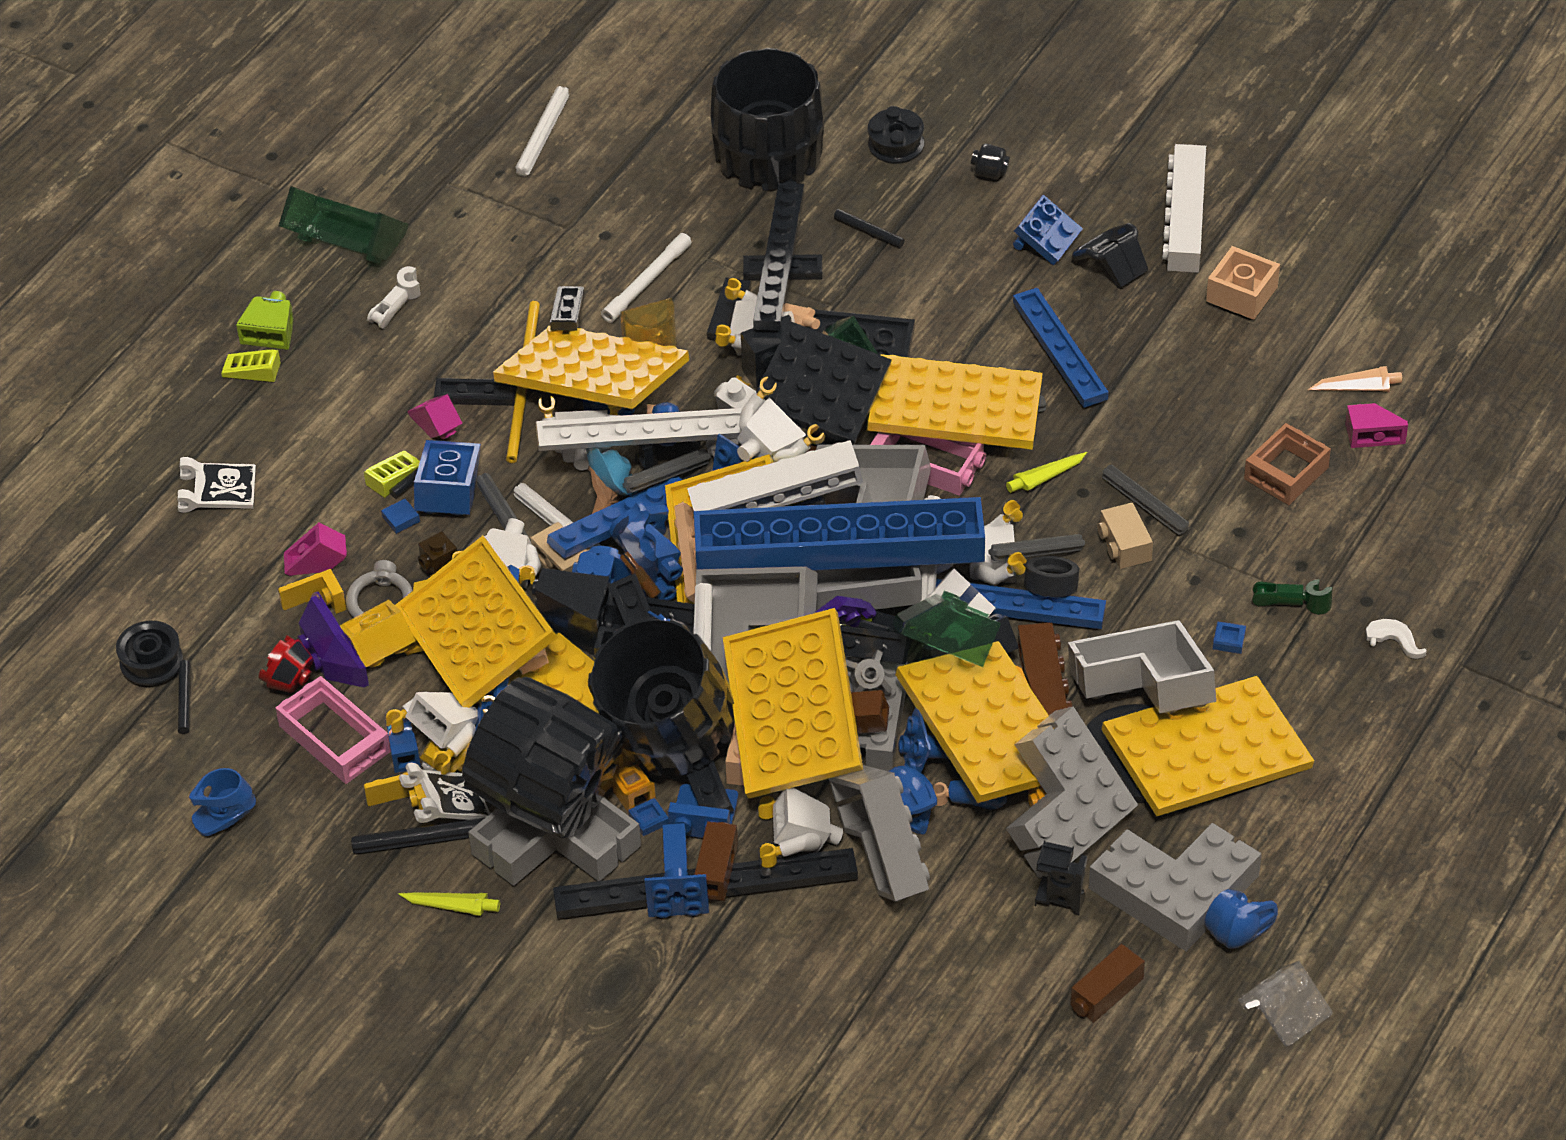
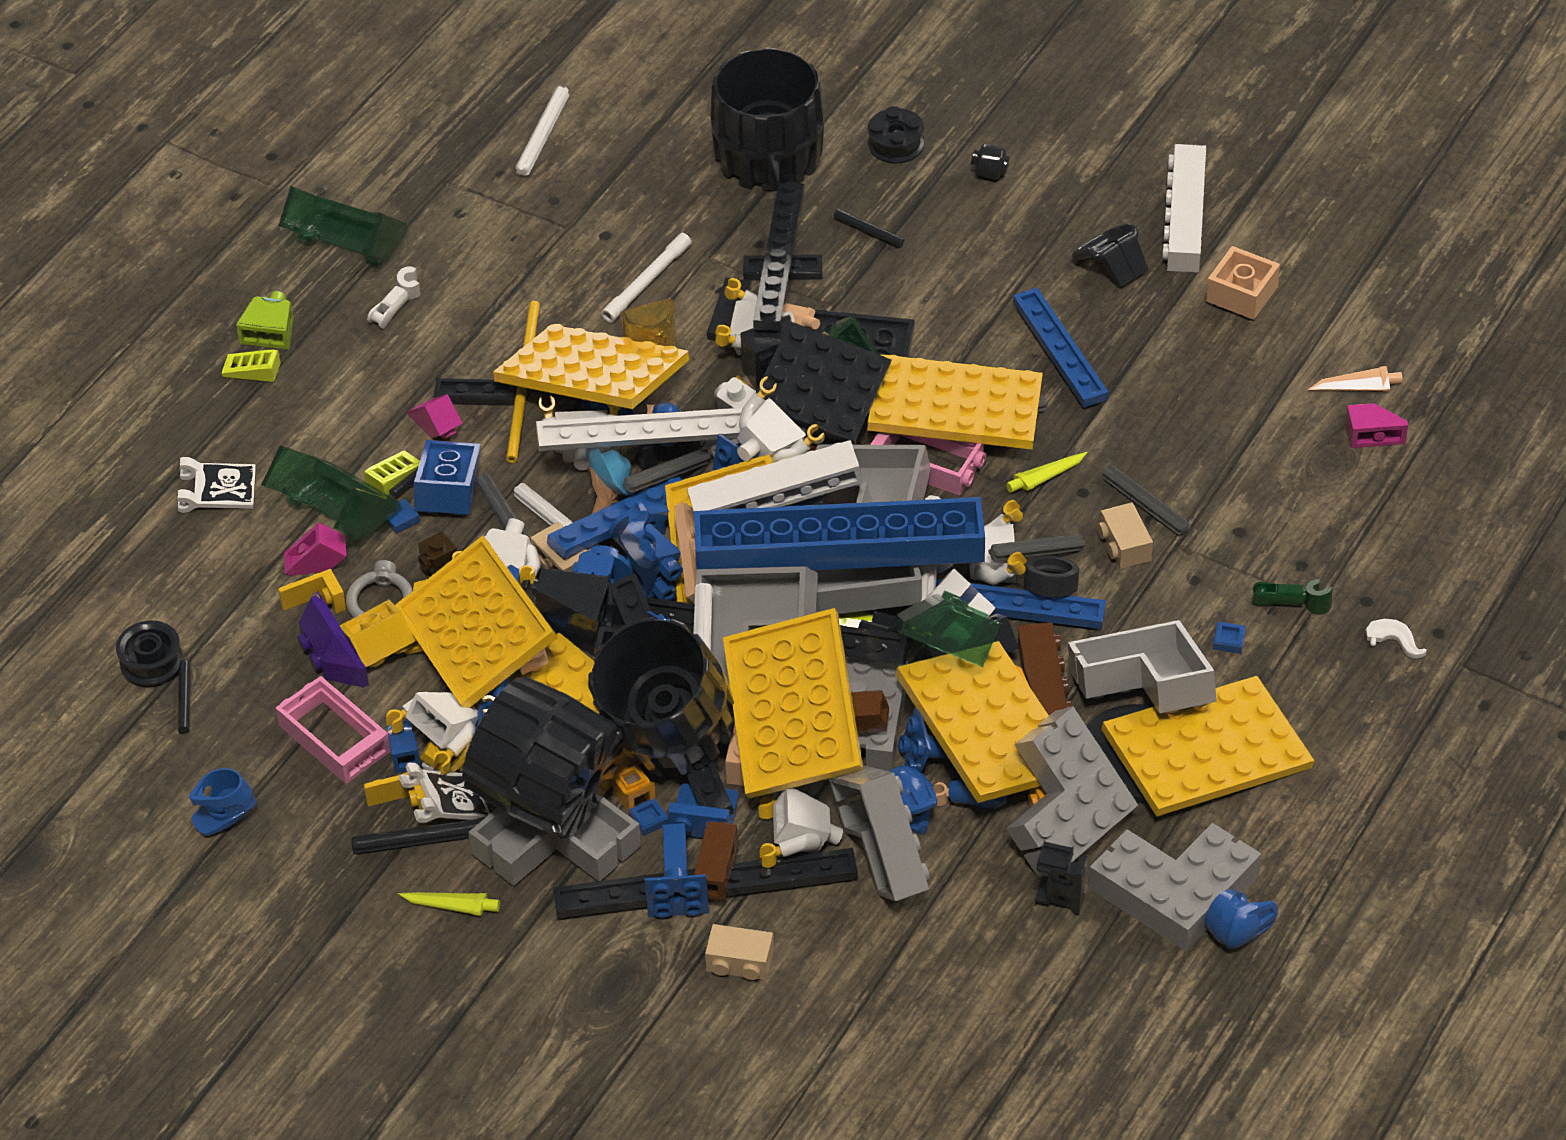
(287, 666): red cone -> none
(331, 490): none -> clear green windscreen
(567, 308): tile -> none
(644, 579): clear orange pin -> none
(739, 952): none -> tan brick
(850, 609): dark purple hinge -> none
(877, 673): light grey brick -> none
(1047, 230): blue plate -> none
(1107, 983): reddish brown brick -> none
(1276, 482): nougat window -> none
(1289, 1002): clear bracket -> none

